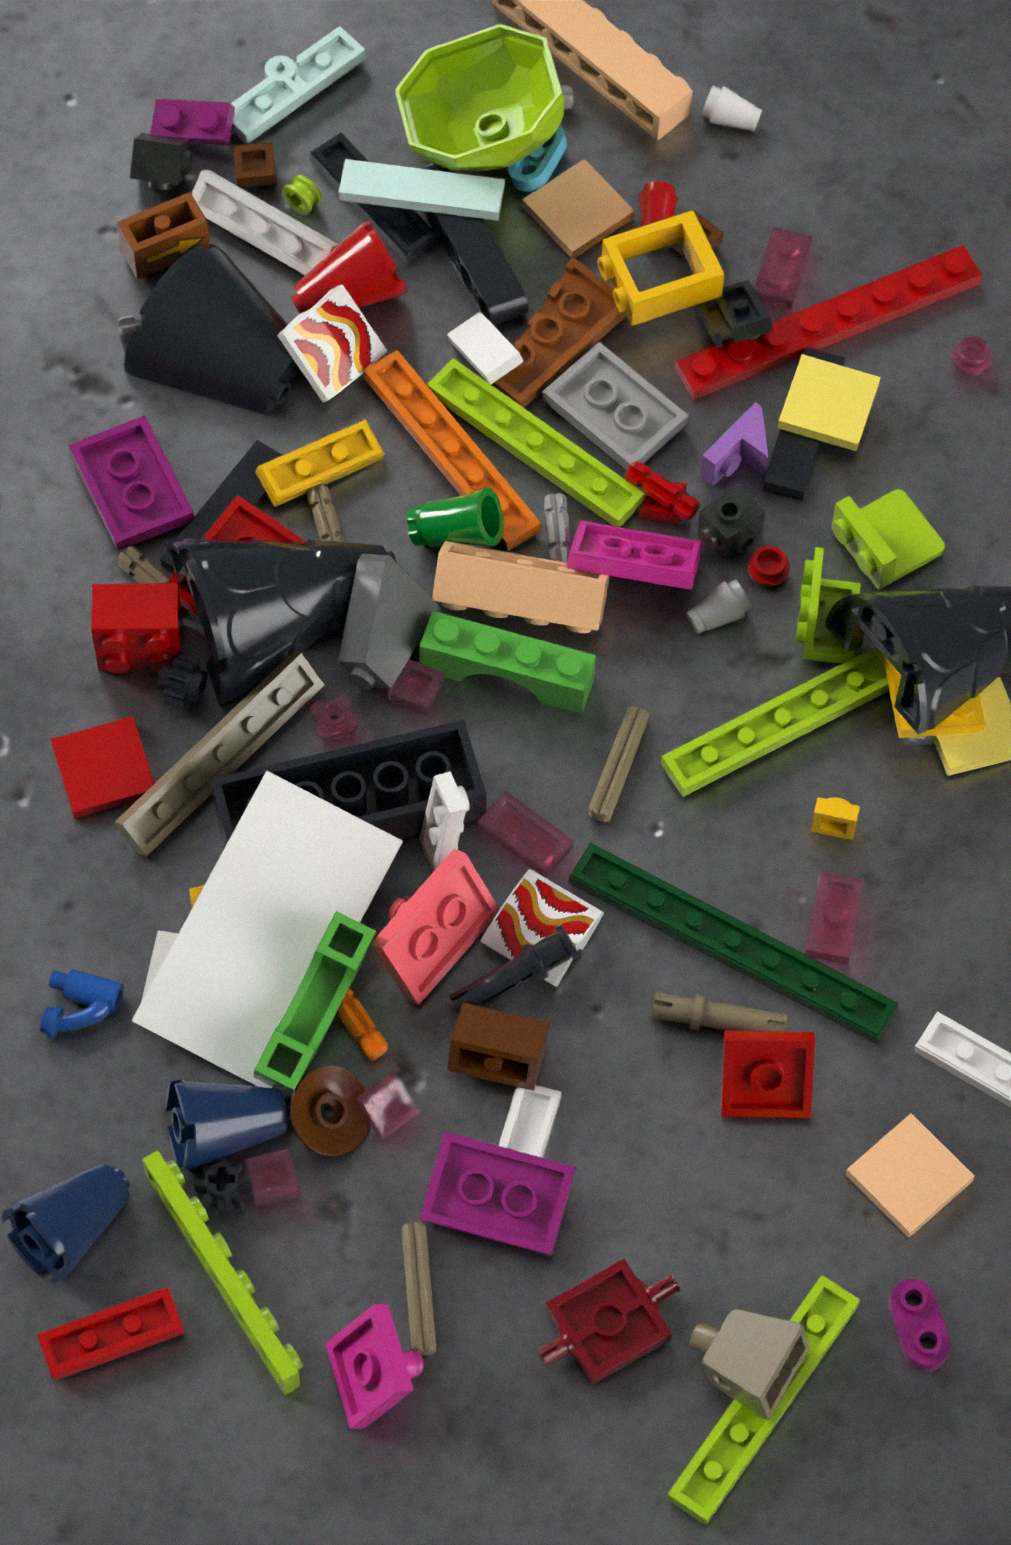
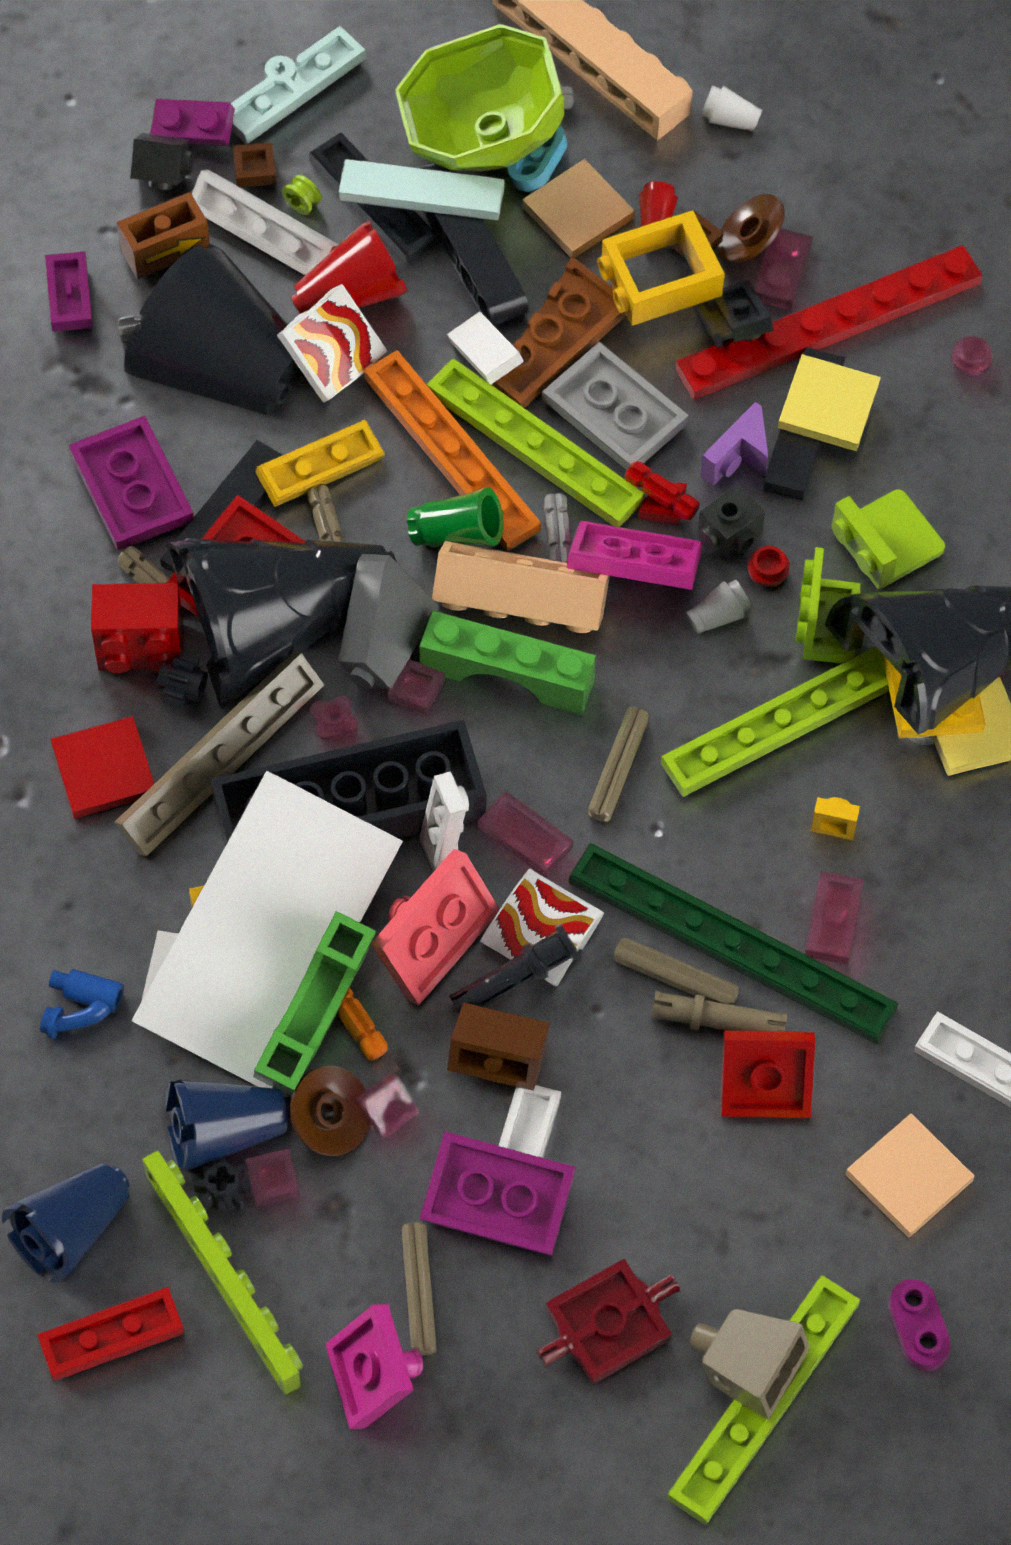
(68, 291): none -> magenta plate
(675, 972): none -> dark tan axle
(751, 228): none -> reddish brown dish

